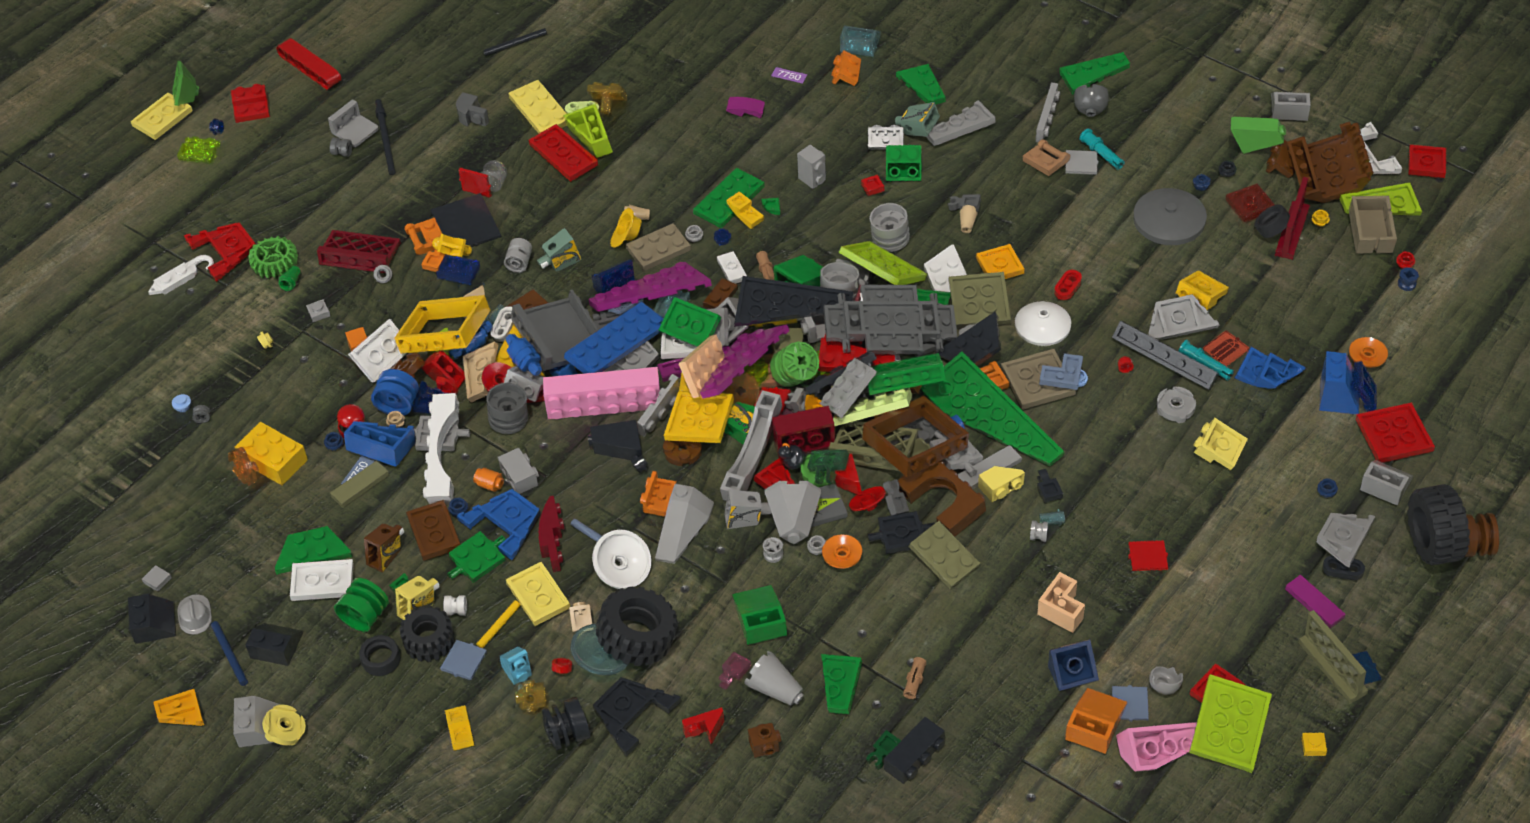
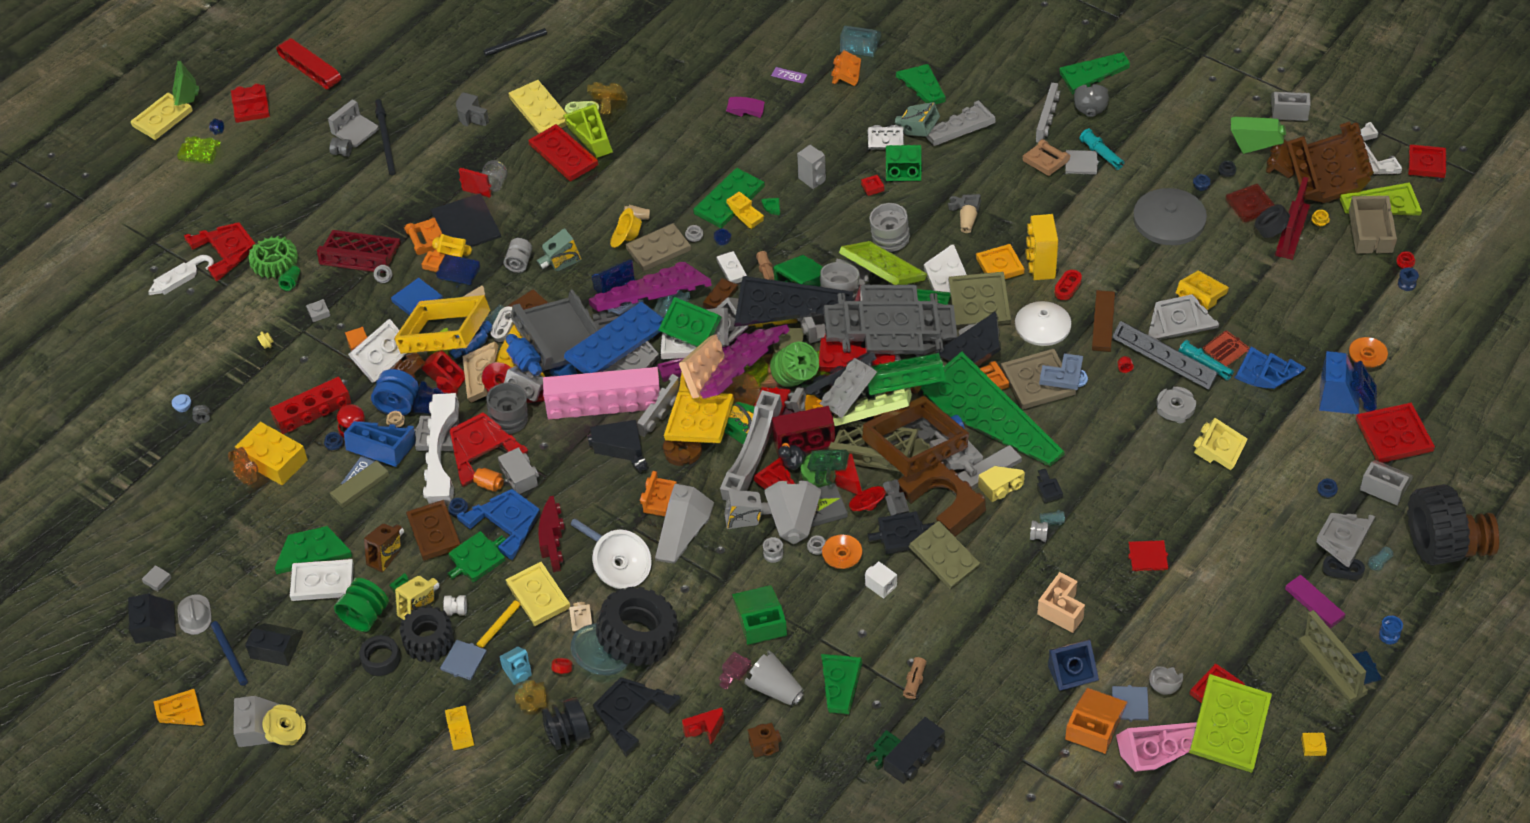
(310, 405): none -> red brick
(413, 293): none -> blue tile
(475, 439): none -> red wing
(880, 579): none -> white brick
(1042, 247): none -> yellow brick
(1103, 321): none -> reddish brown tile
(1377, 562): none -> clear light blue pin
(1390, 630): none -> blue wheel

